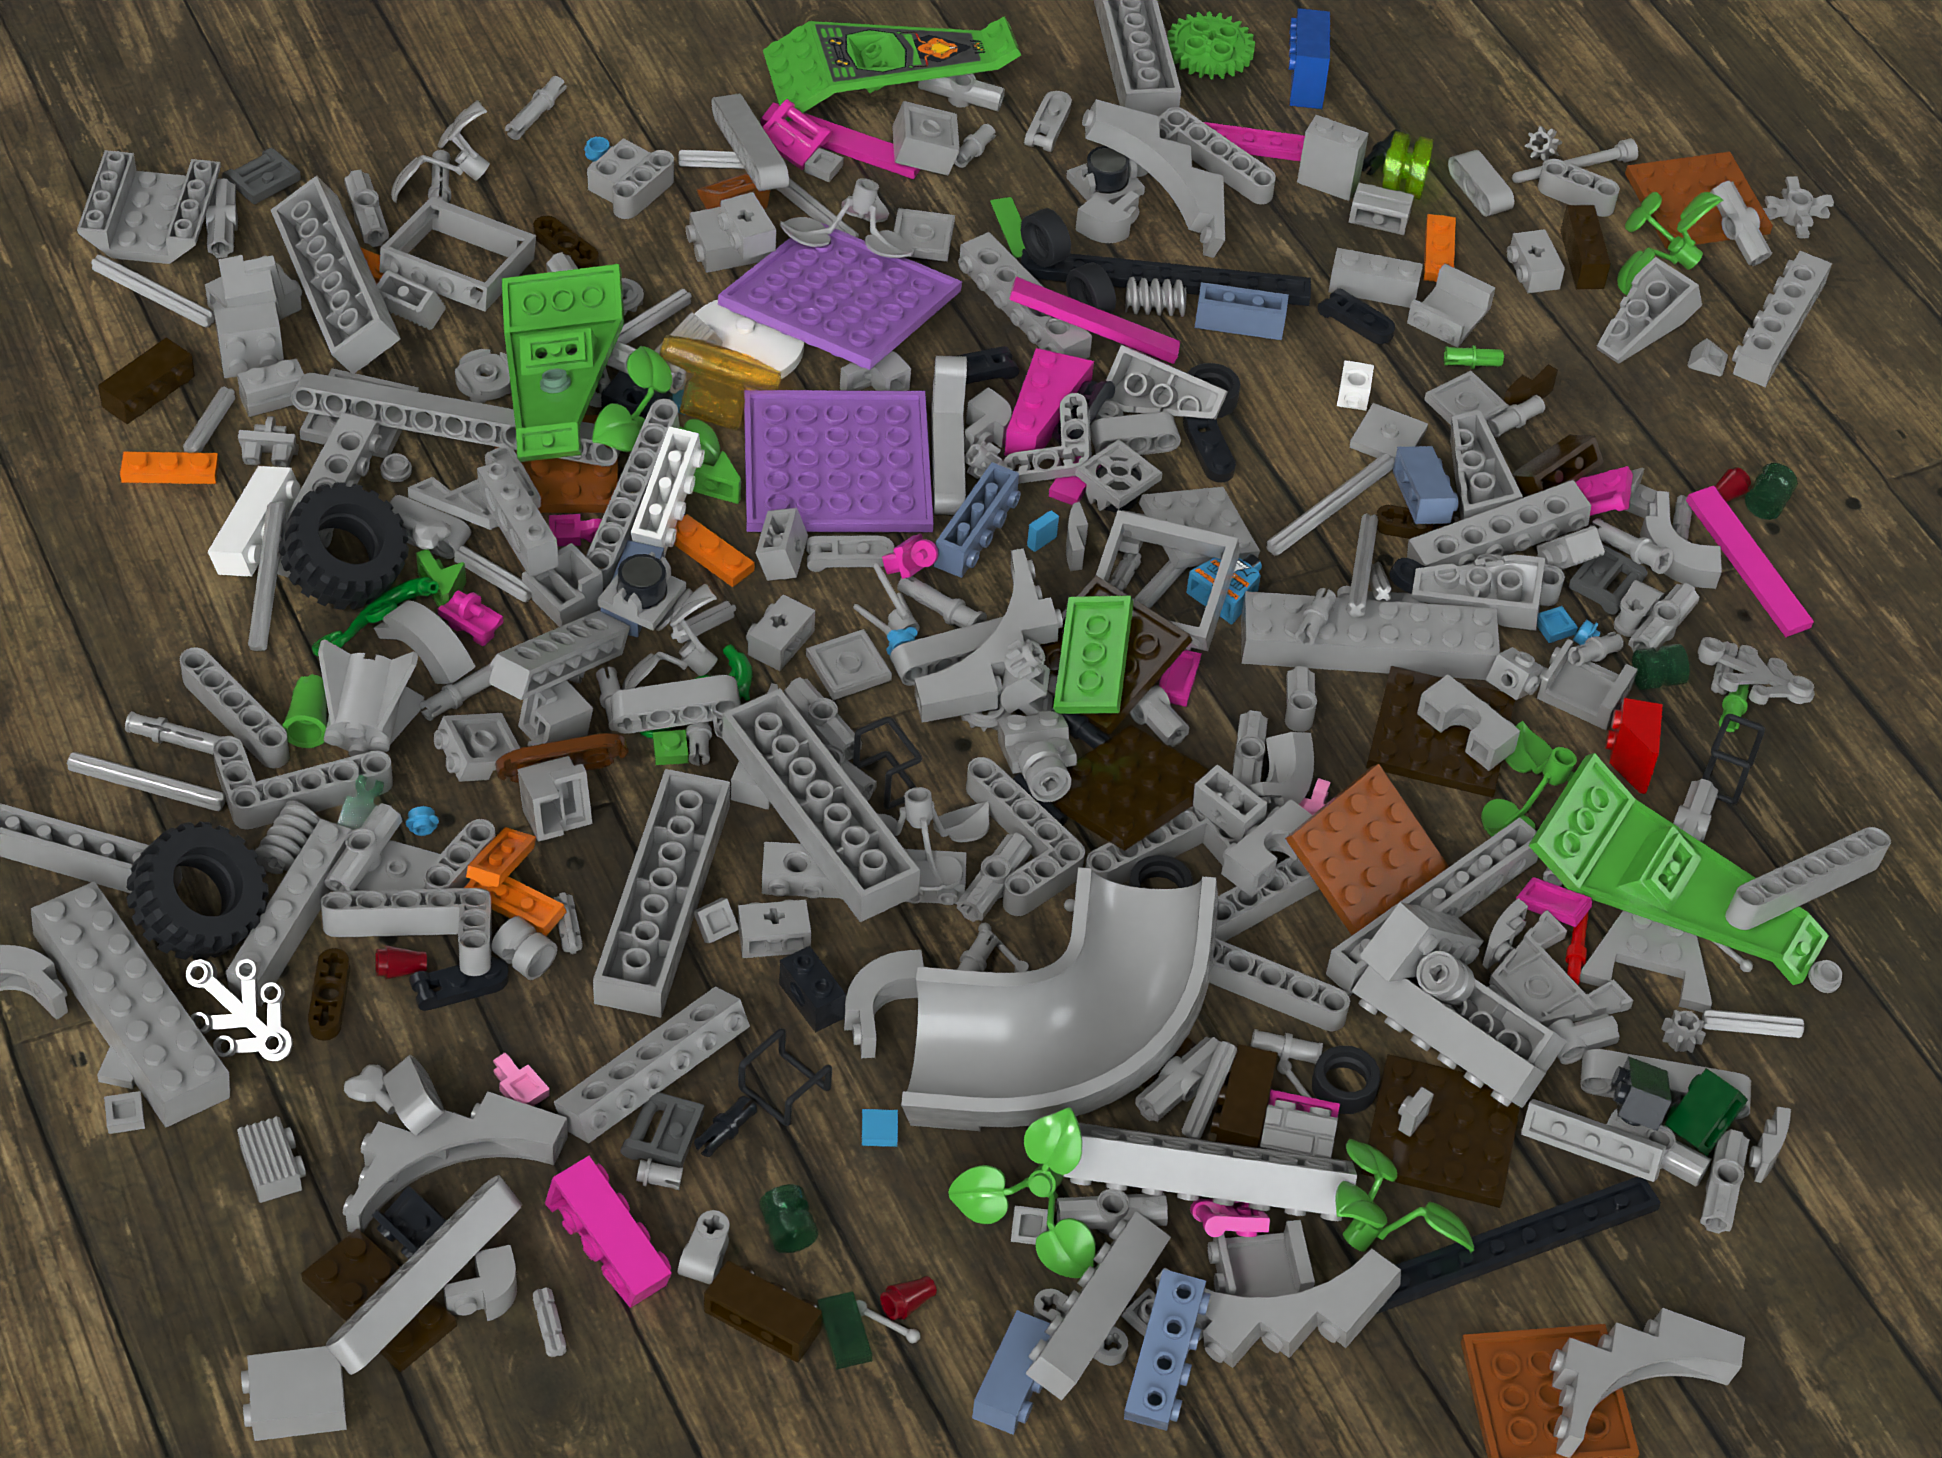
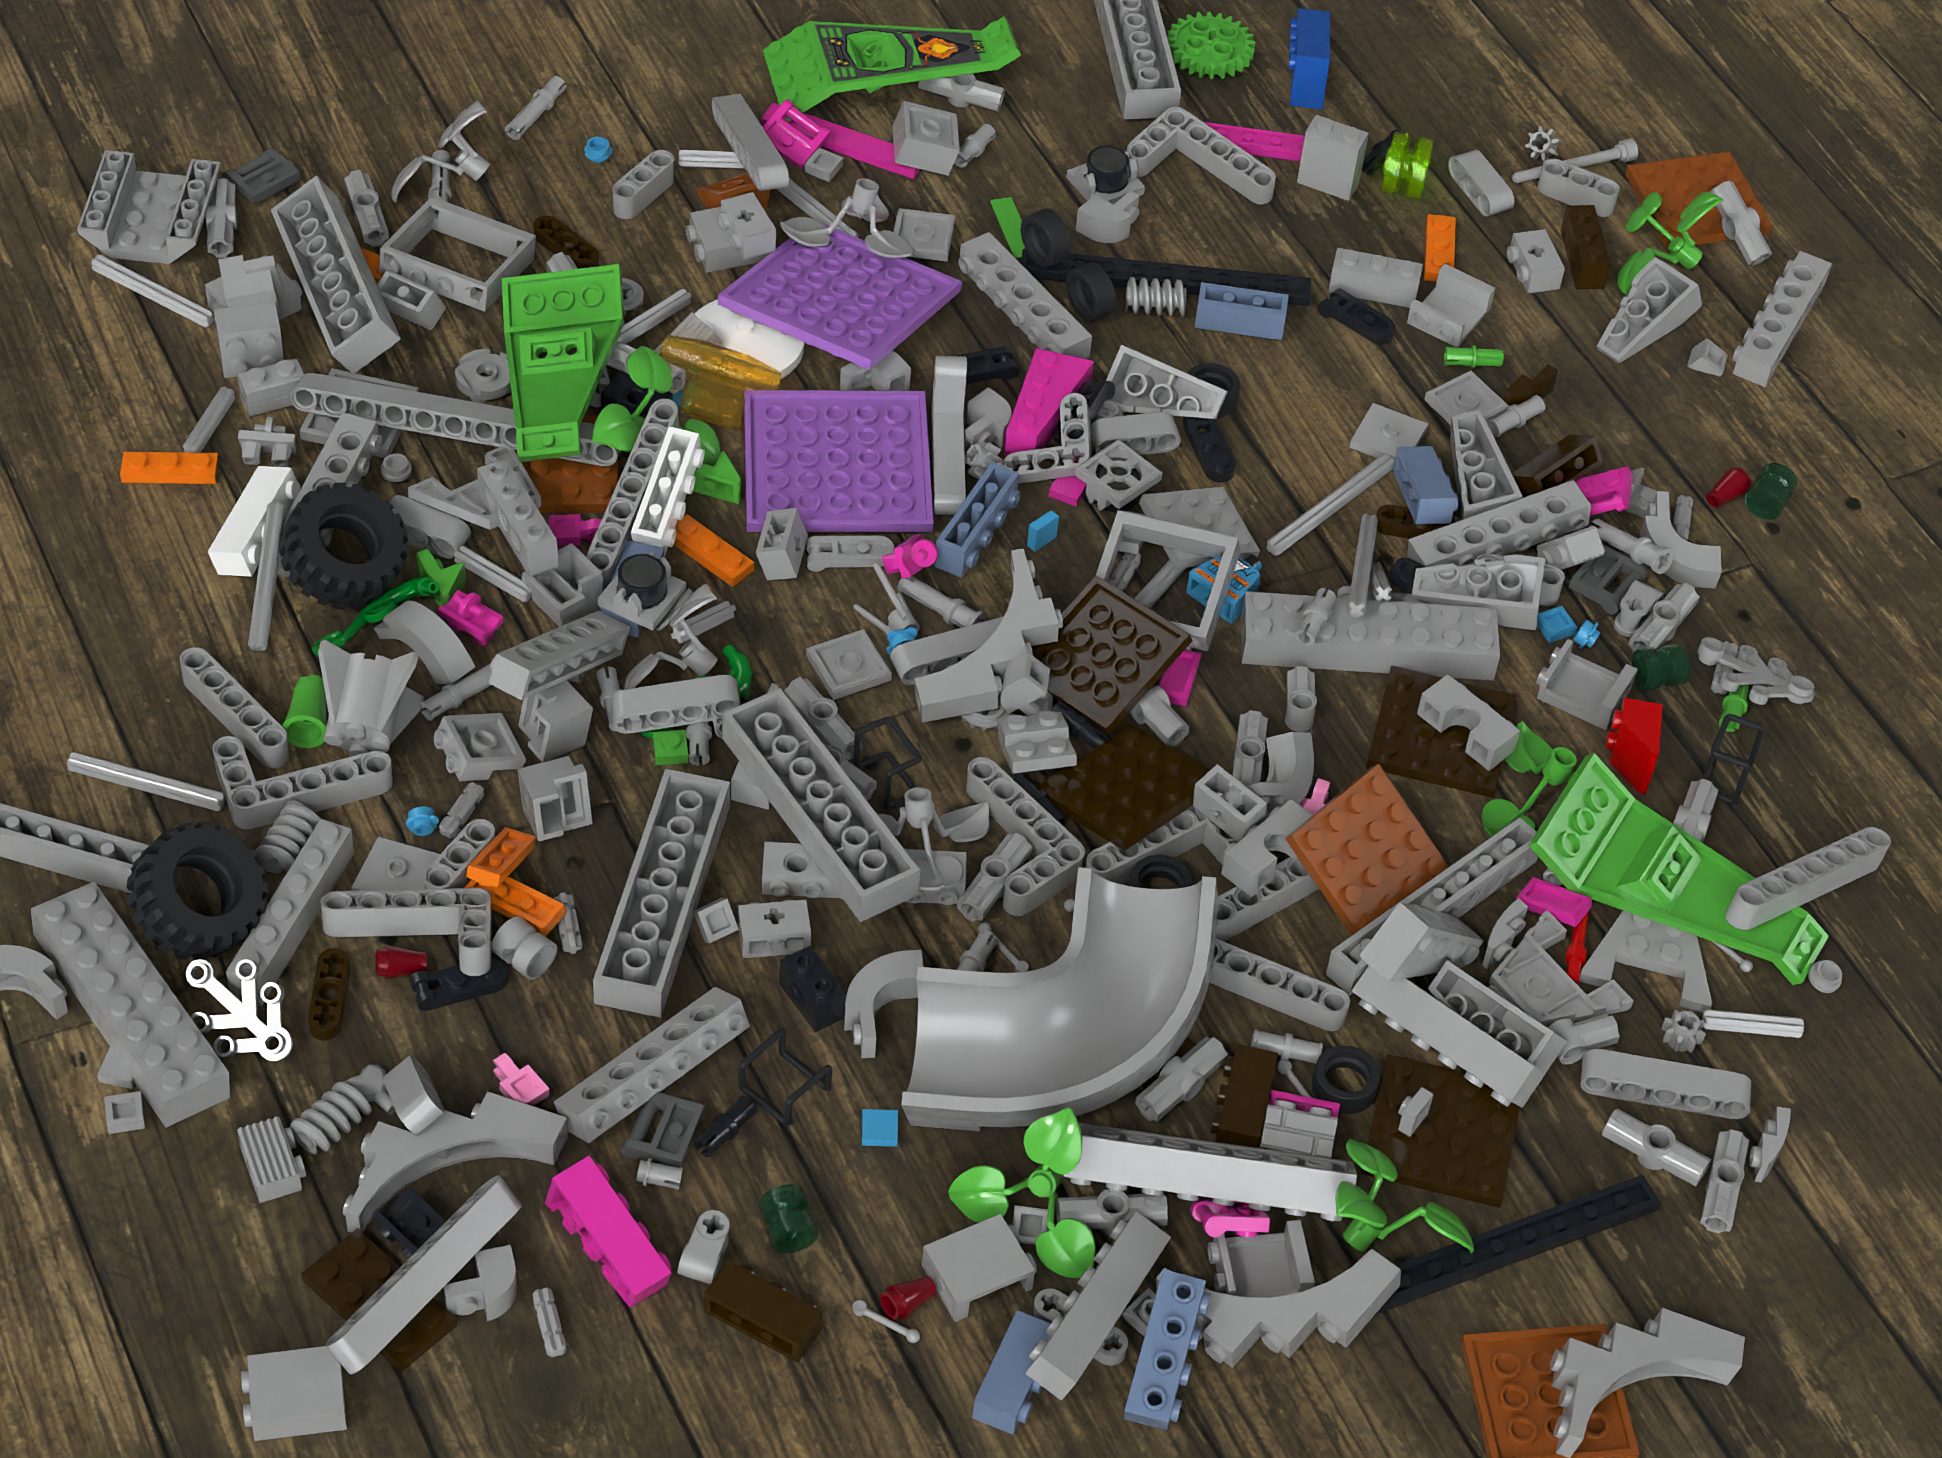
(146, 380): dark brown brick -> none
(162, 730): light grey pin -> none
(328, 1116): none -> light grey piece
(358, 809): clear green plate -> none
(363, 849): light grey piece -> none
(426, 533): light grey rock -> none
(461, 810): none -> light grey axle
(555, 381): sand green plate -> none
(591, 751): reddish brown tile -> none
(613, 166): light grey brick -> none
(780, 632): light grey brick -> none
(845, 1330): clear green plate -> none
(977, 1263): none -> light grey panel
(1024, 659): light grey gear -> none
(1044, 771): light grey wheel -> none
(1049, 120): light grey plate -> none
(1076, 537): light grey slope -> none
(1093, 655): bright green plate -> none
(1094, 320): dark pink tile -> none
(1194, 191): light grey arch -> none
(1209, 1090): light grey axle -> none
(1355, 385): white brick -> none
(1381, 208): light grey brick -> none
(1445, 977): light grey wheel -> none
(1515, 673): light grey brick -> none
(1593, 1140): light grey plate -> none
(1595, 649): light grey pin -> none
(1641, 1093): black brick -> none
(1705, 1111): dark green brick -> none
(1749, 561): dark pink tile -> none
(1798, 207): light grey pin -> none

